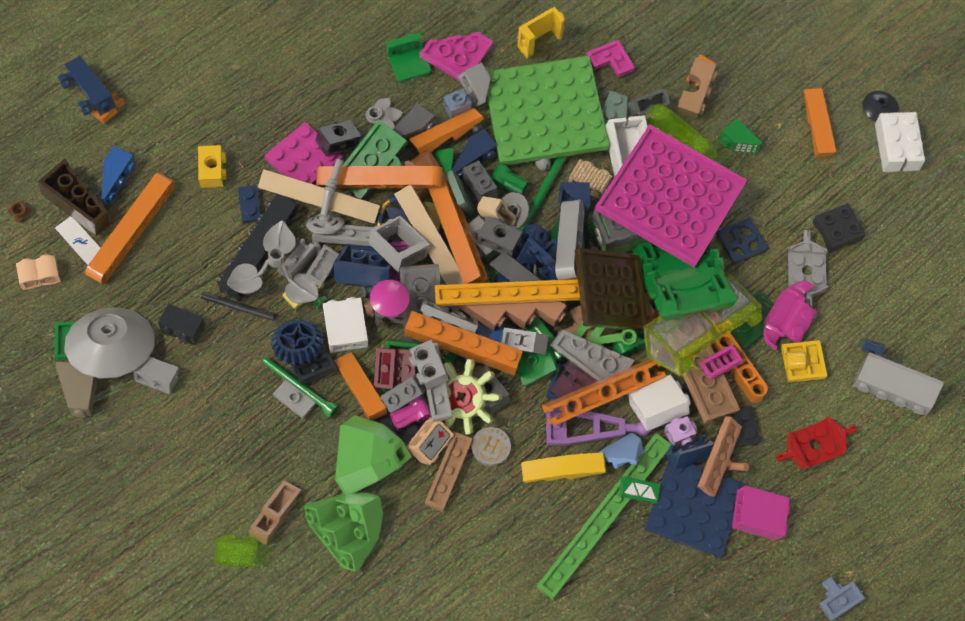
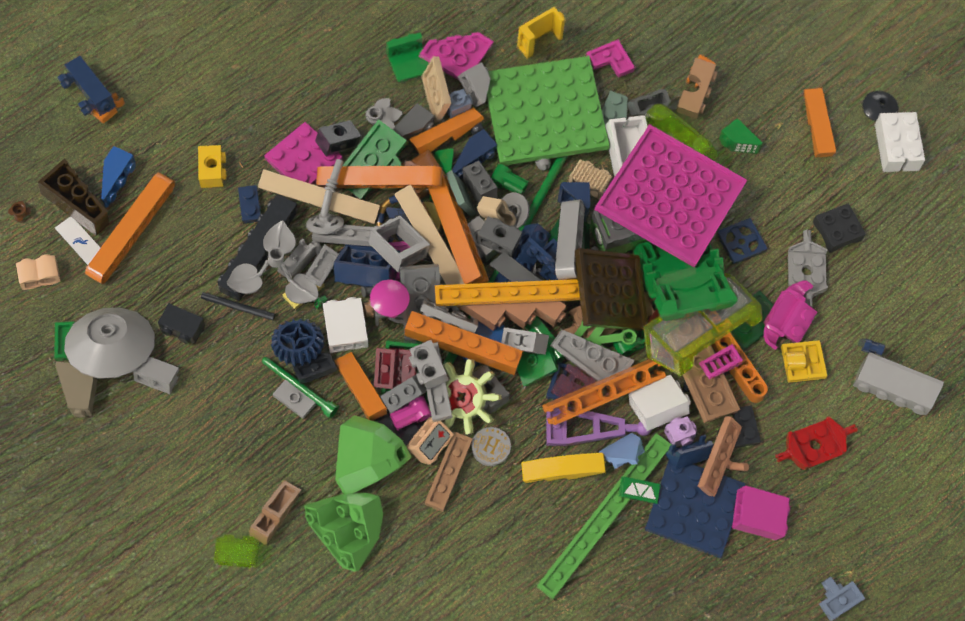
(436, 89): none -> tan tile

